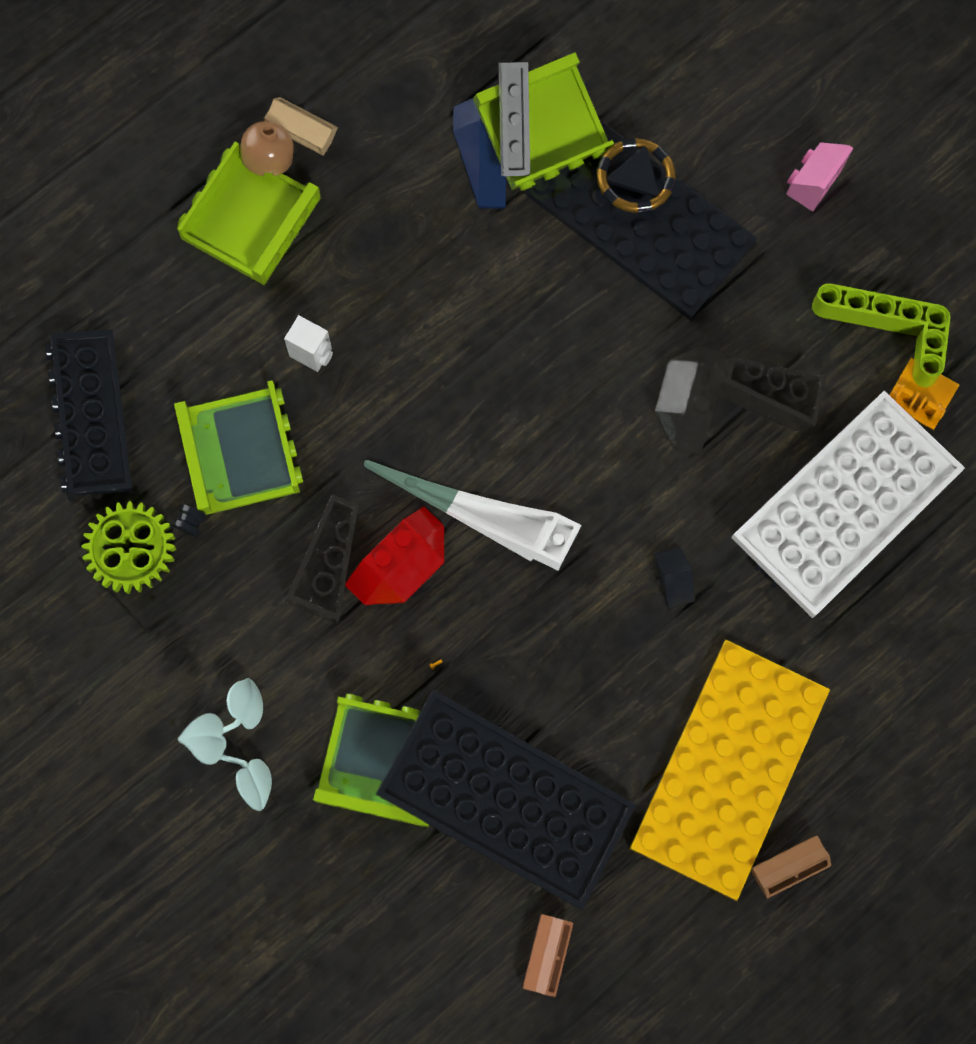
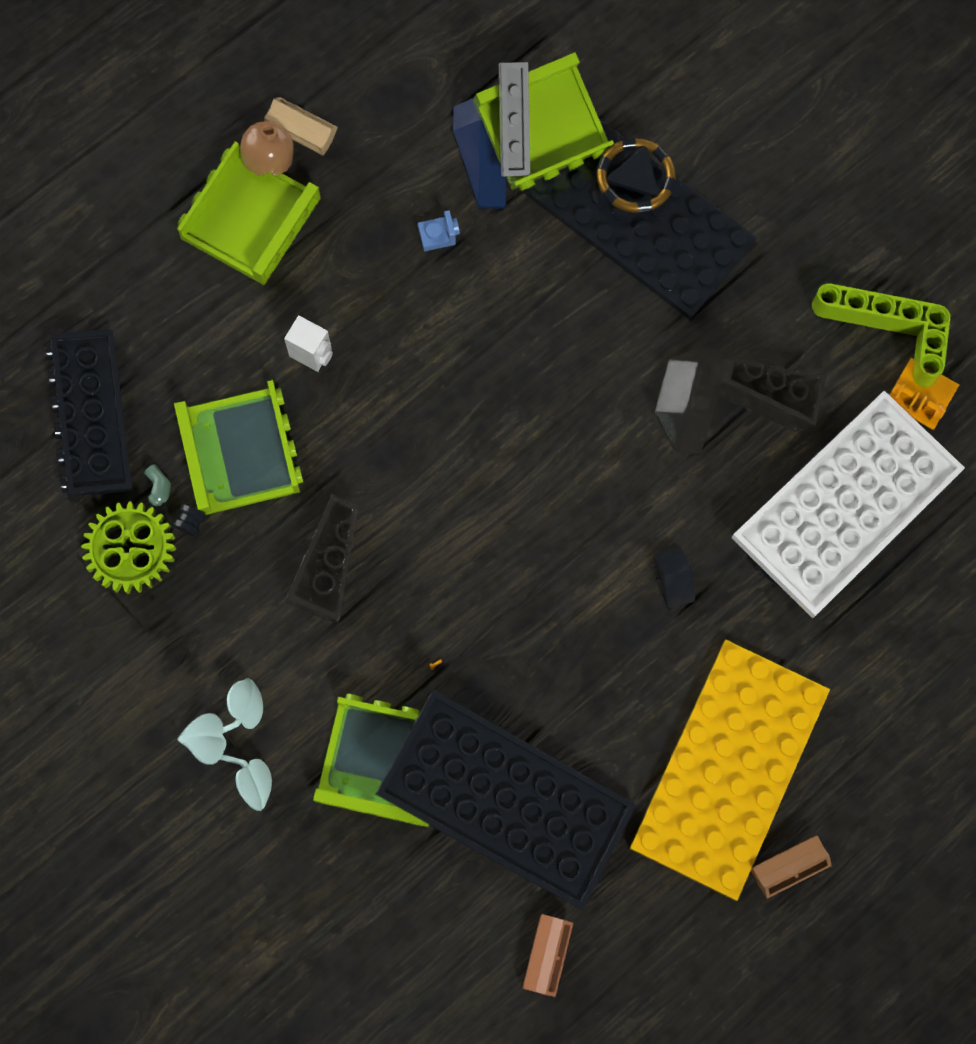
(160, 488): none -> sand green arm
(400, 561): red wedge -> none
(438, 232): none -> medium blue bracket
(521, 529): white plate -> none
(818, 173): bright pink slope -> none

